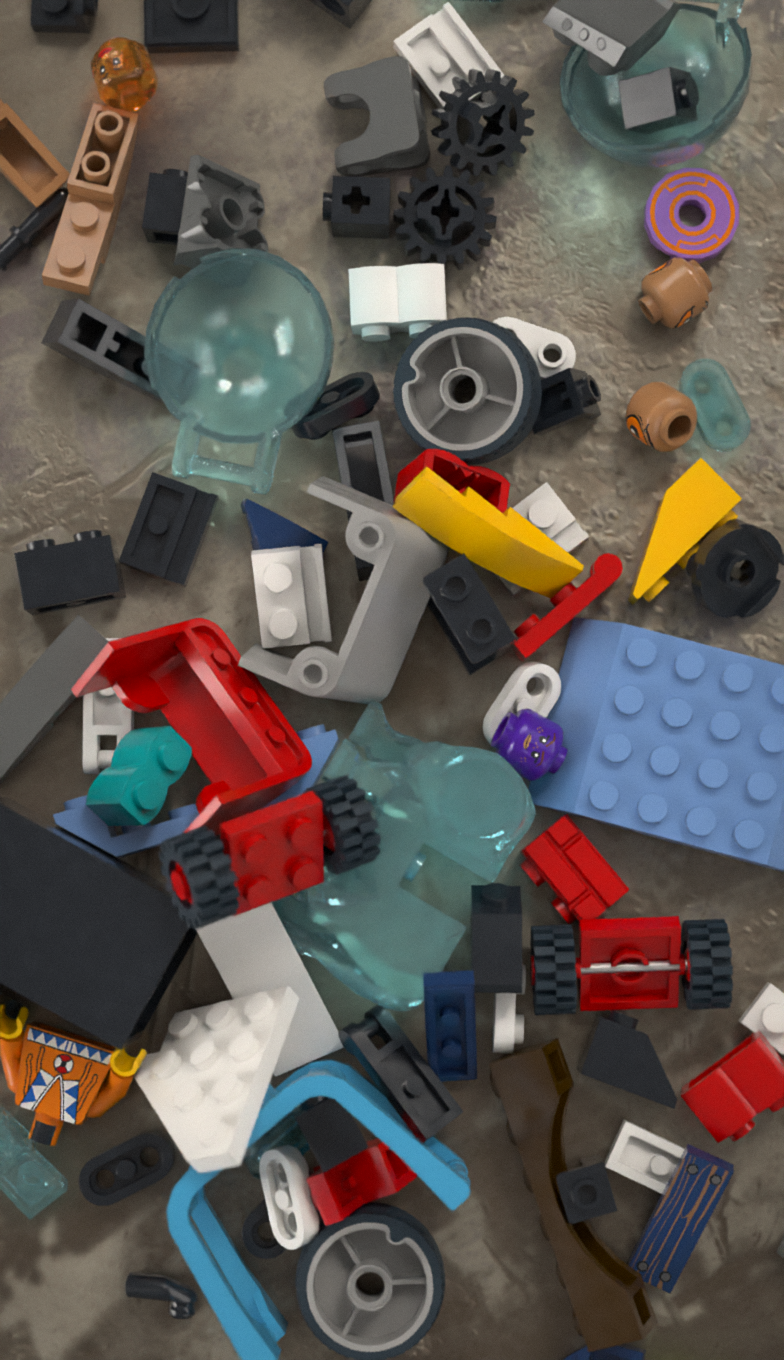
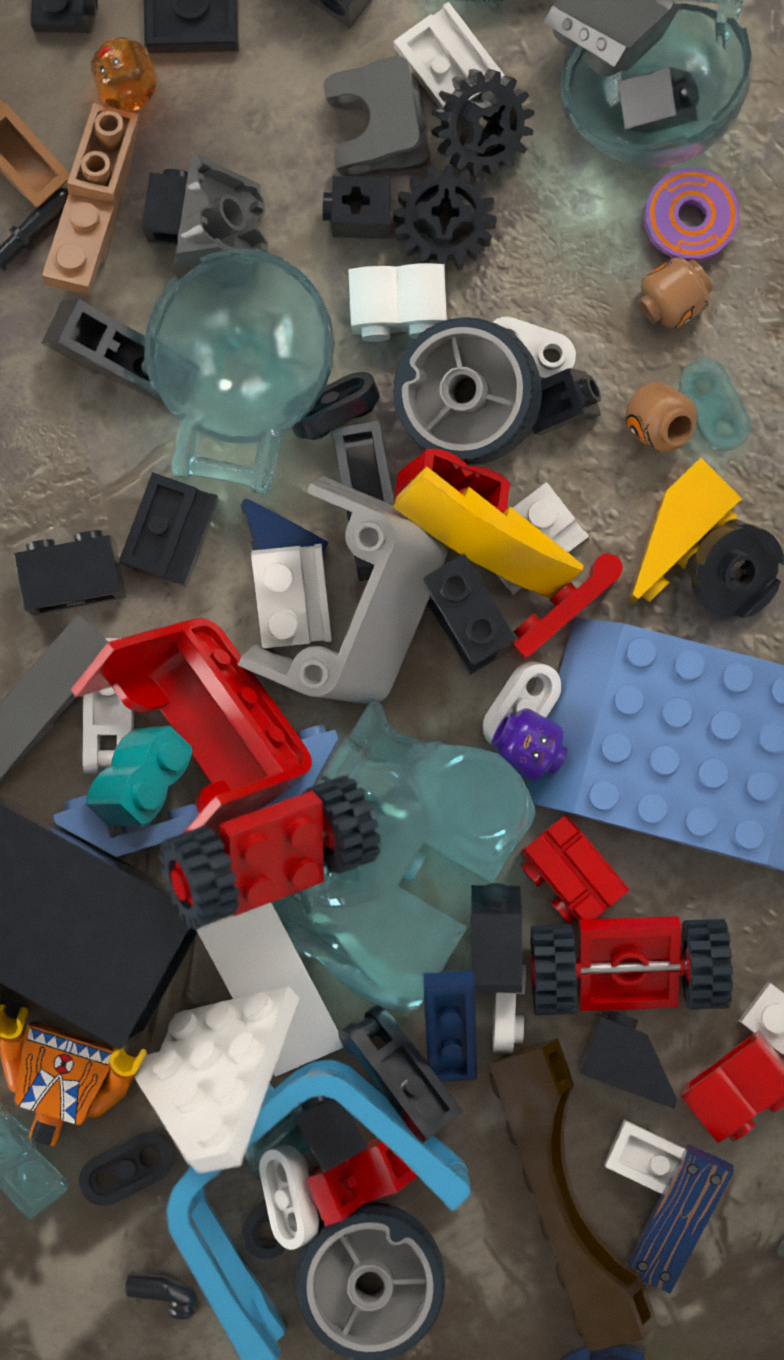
(586, 1190): black bracket -> none

